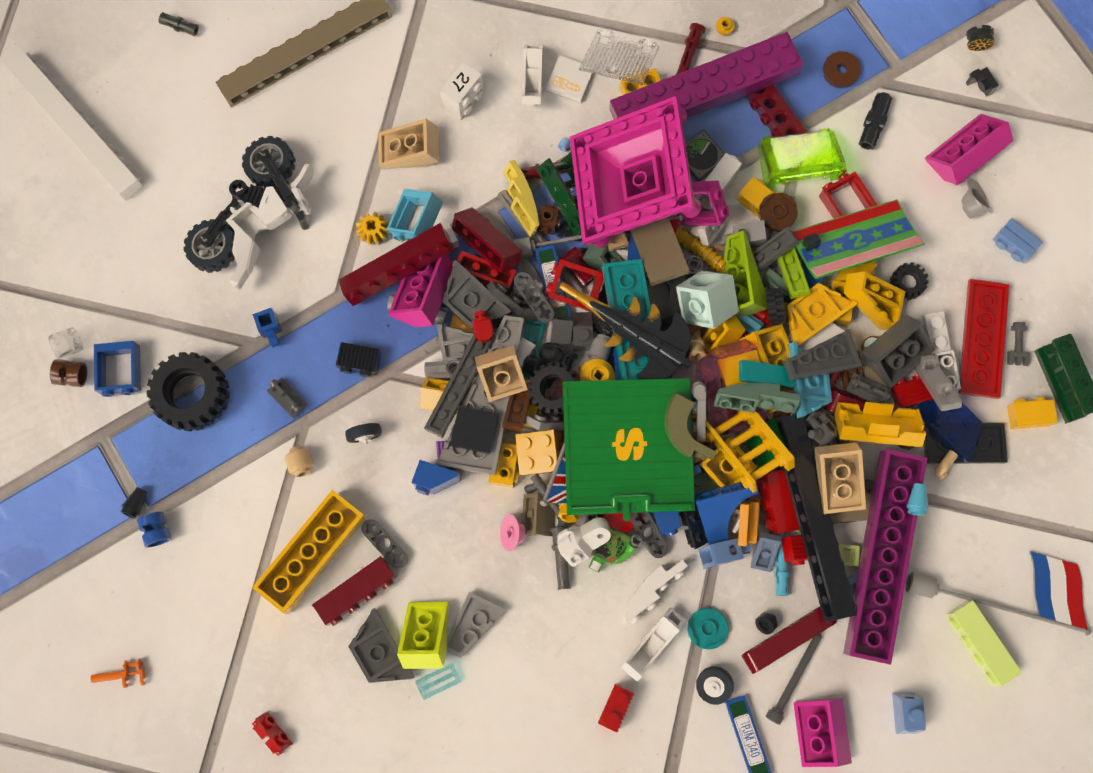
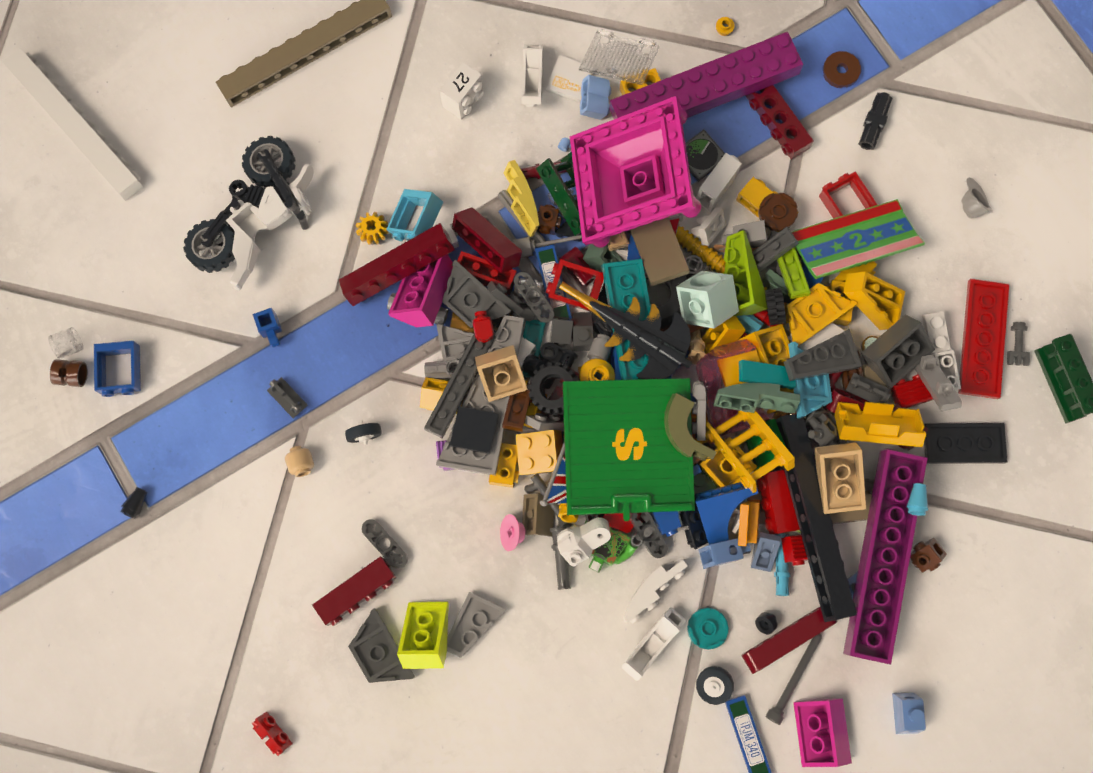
(121, 674): orange piece -> none
(153, 529): blue wheel -> none
(170, 374): black tyre -> none
(178, 24): pearl dark grey pin -> none
(309, 552): yellow brick -> none
(358, 359): black brick -> none
(409, 145): tan slope -> none
(433, 478): blue slope -> none
(454, 673): clear light blue tile -> none
(595, 97): none -> light blue brick
(615, 708): red brick -> none
(692, 43): dark red pin -> none
(720, 209): dark pink window -> none
(801, 157): clear neon green windscreen -> none
(811, 241): black piece -> none
(849, 554): yellowish green plate -> none
(920, 277): black tyre -> none
(927, 555): none -> reddish brown brick
(941, 470): tan arm -> none
(955, 427): clear blue wing -> none
(970, 148): dark pink slope -> none
(980, 38): pearl dark grey wheel -> none
(983, 643): yellowish green brick -> none
(985, 80): black bracket -> none
(1017, 241): medium blue brick -> none
(1032, 414): yellow brick -> none
(1055, 592): flag -> none

